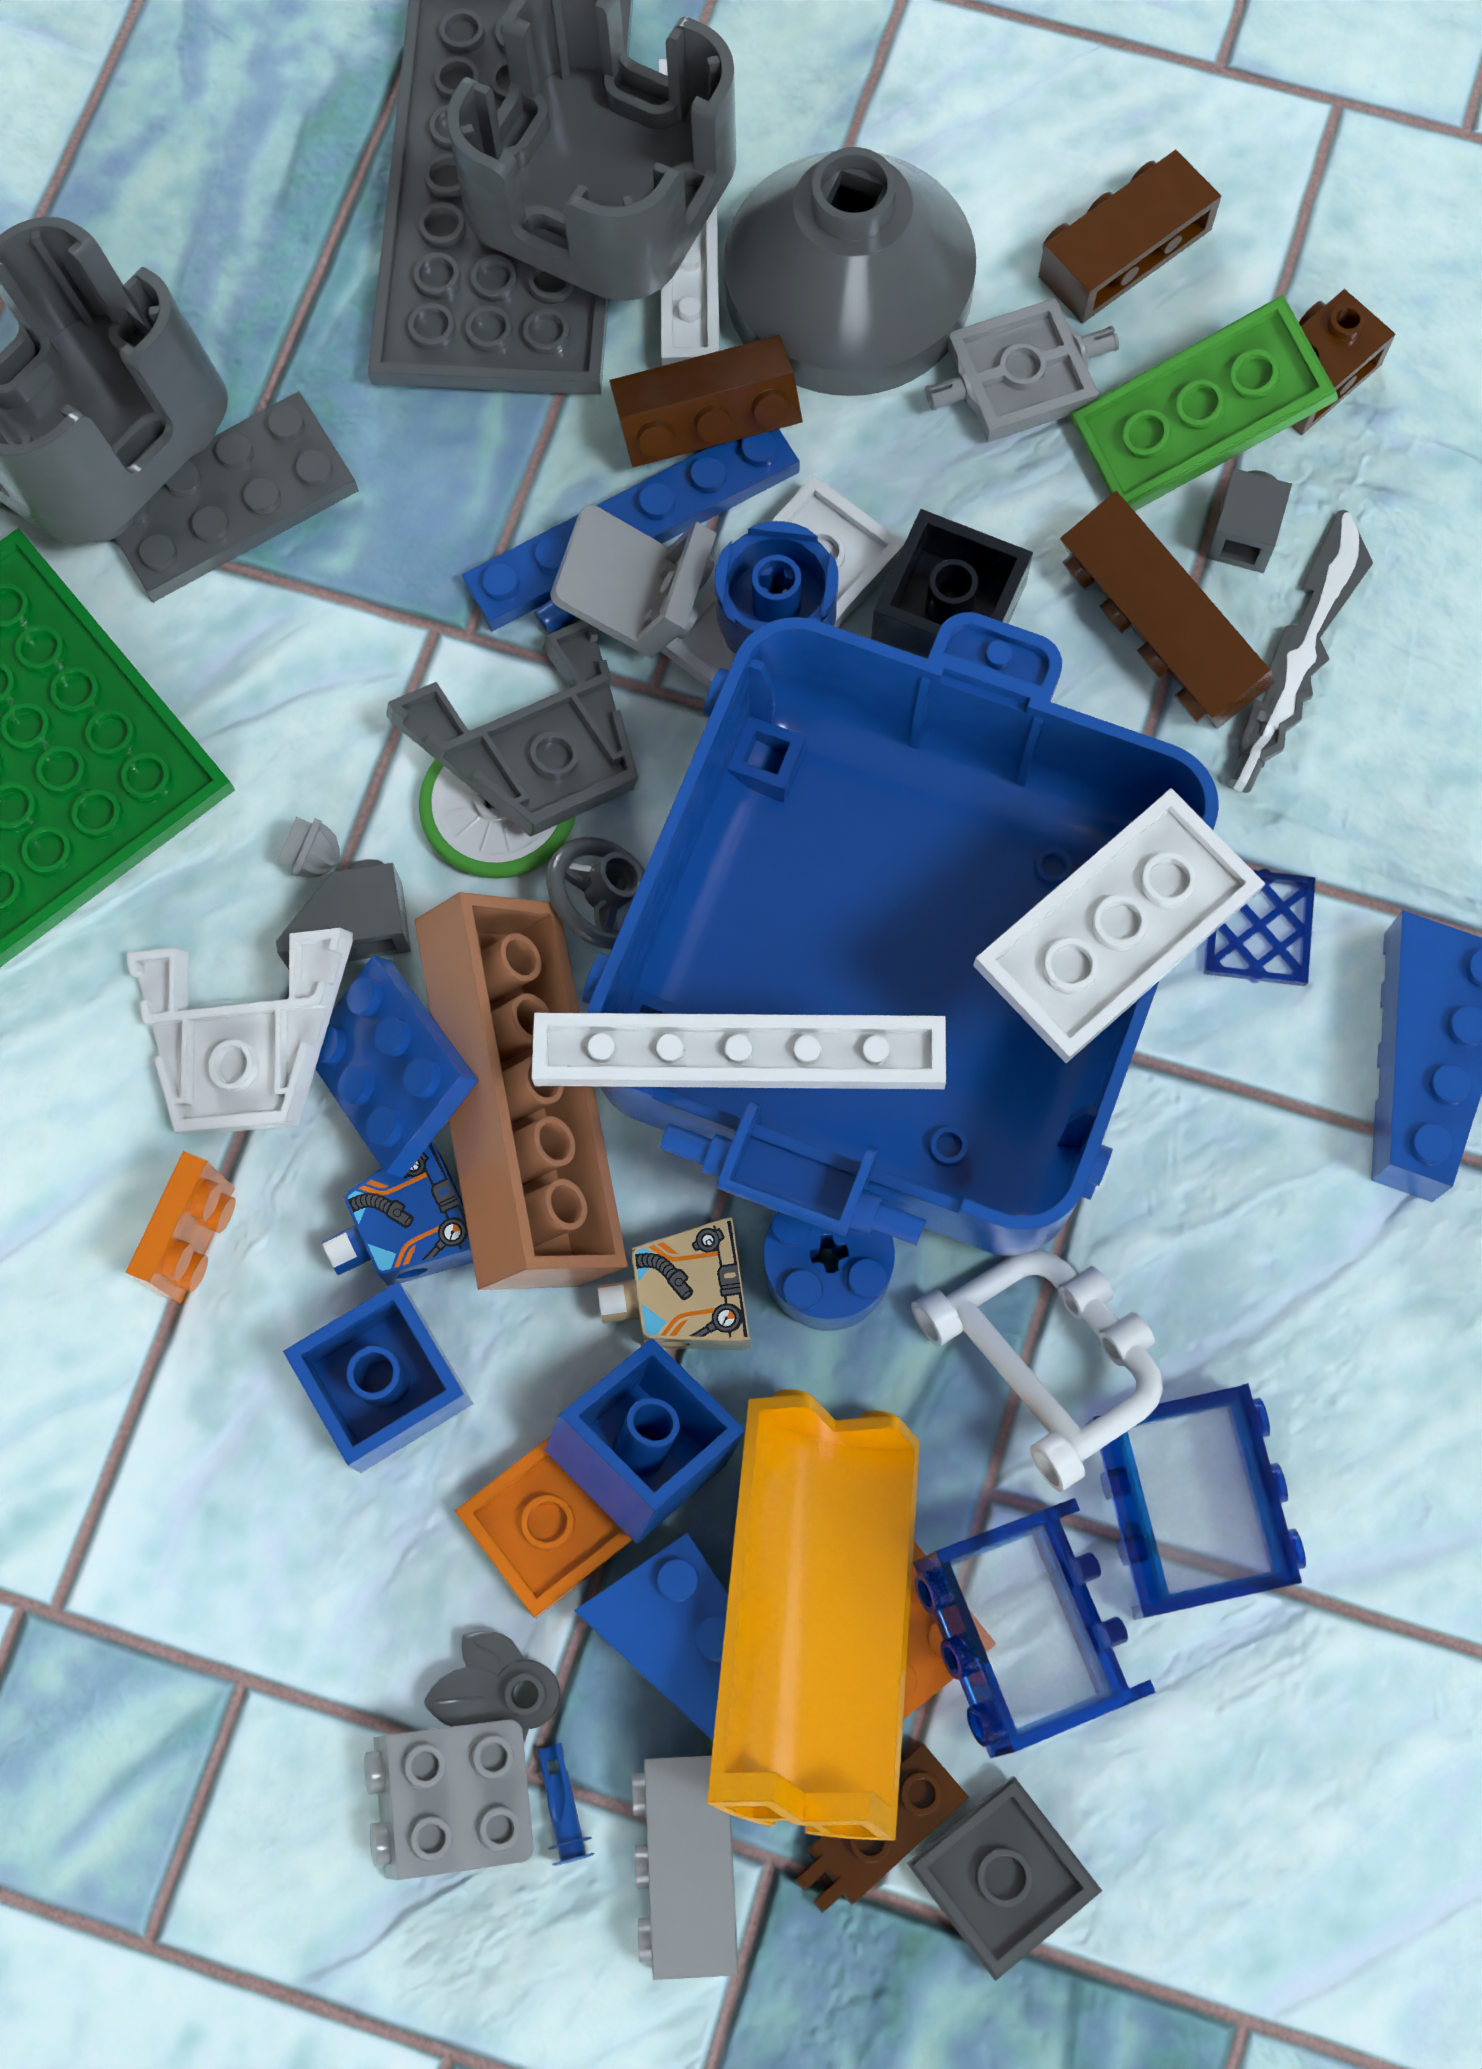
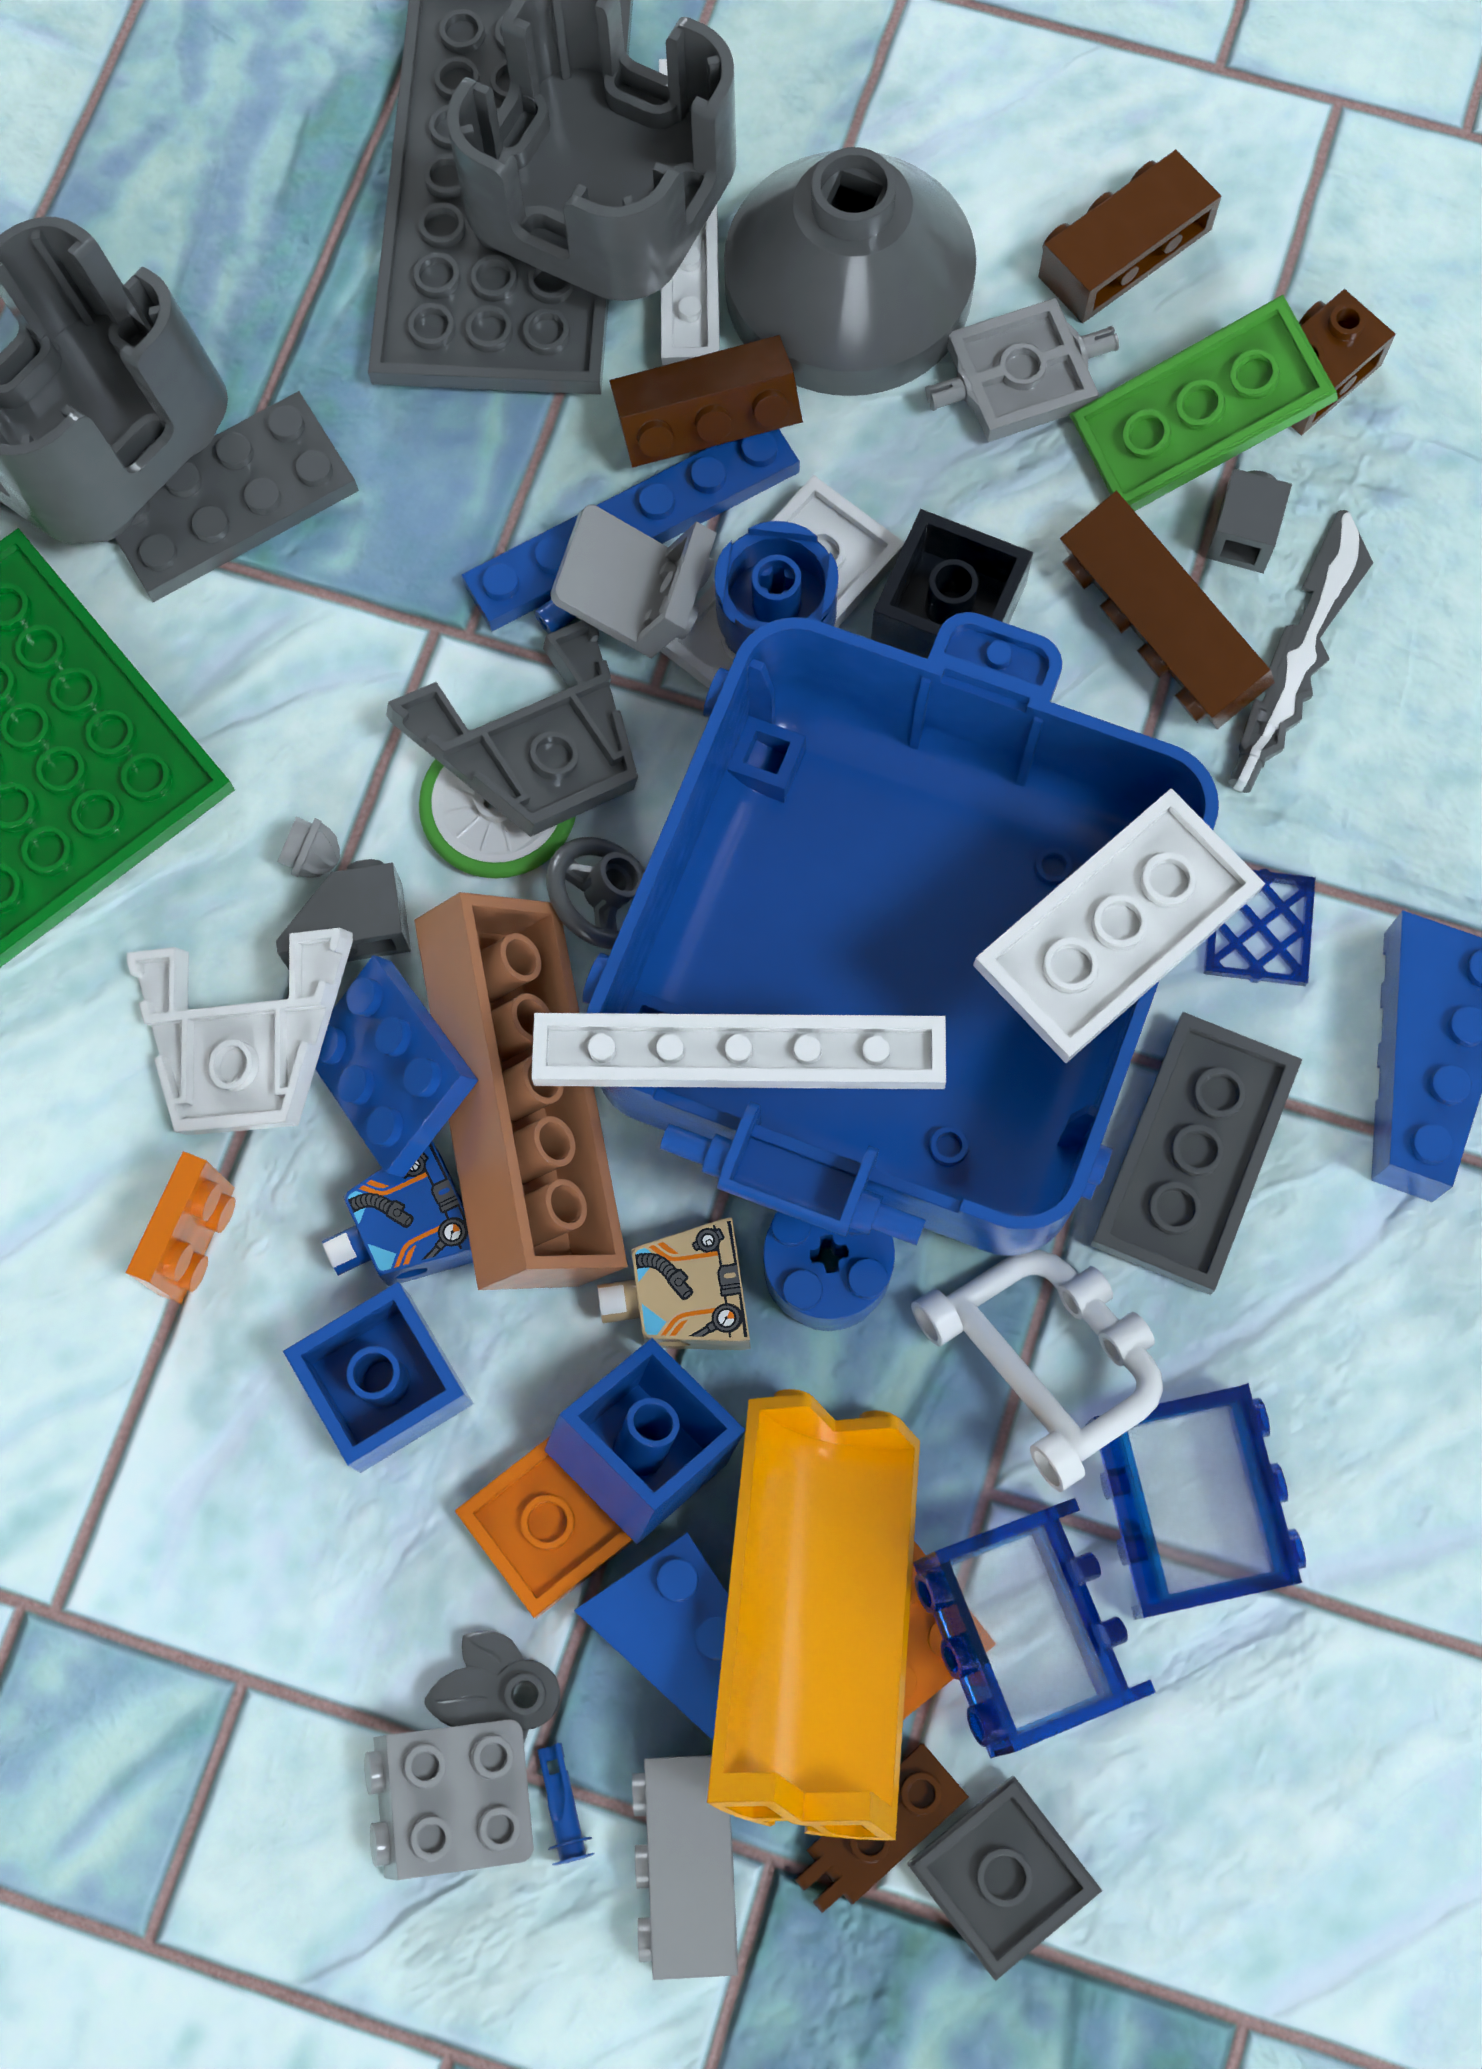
(1196, 1153): none -> dark grey plate

